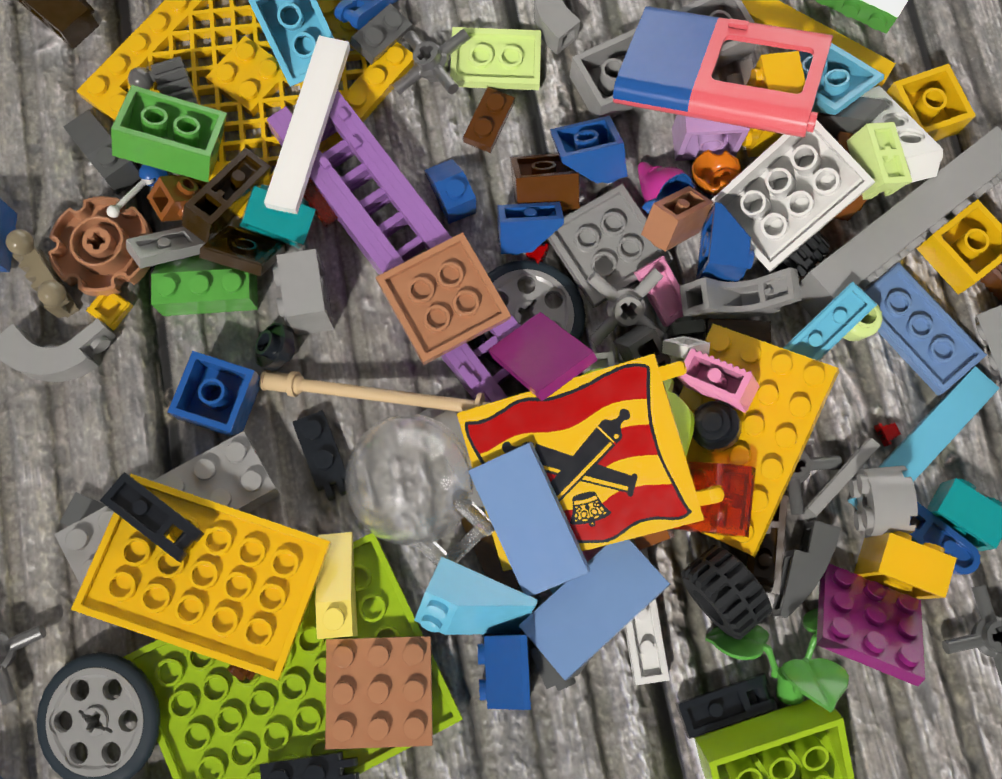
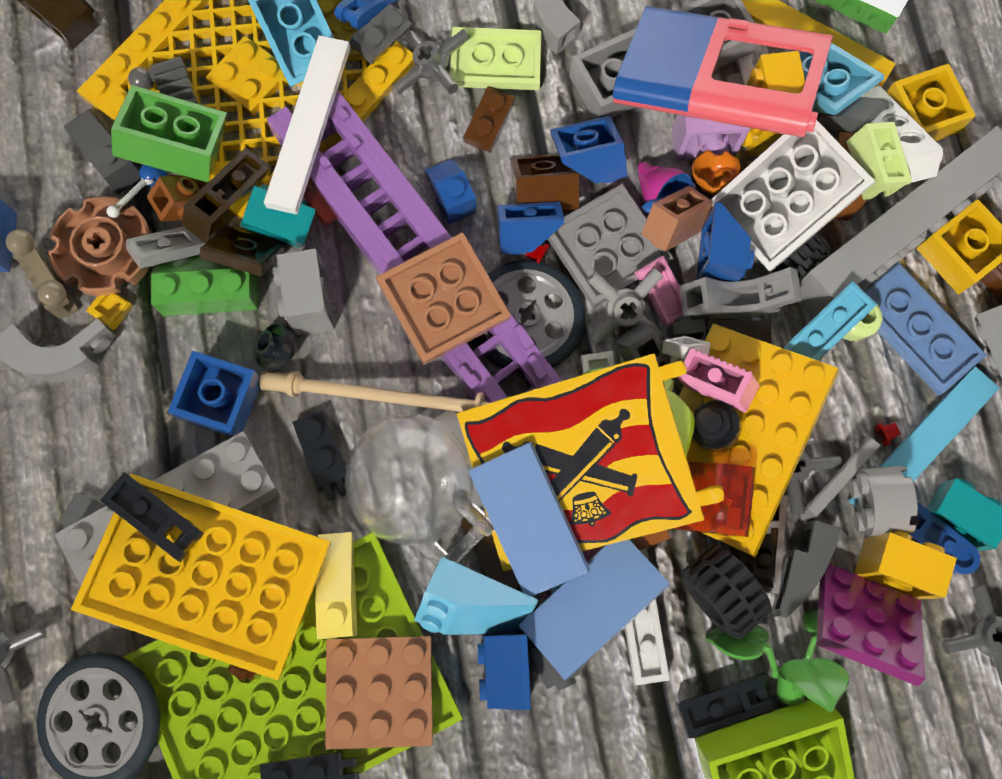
(542, 355): magenta tile -> none

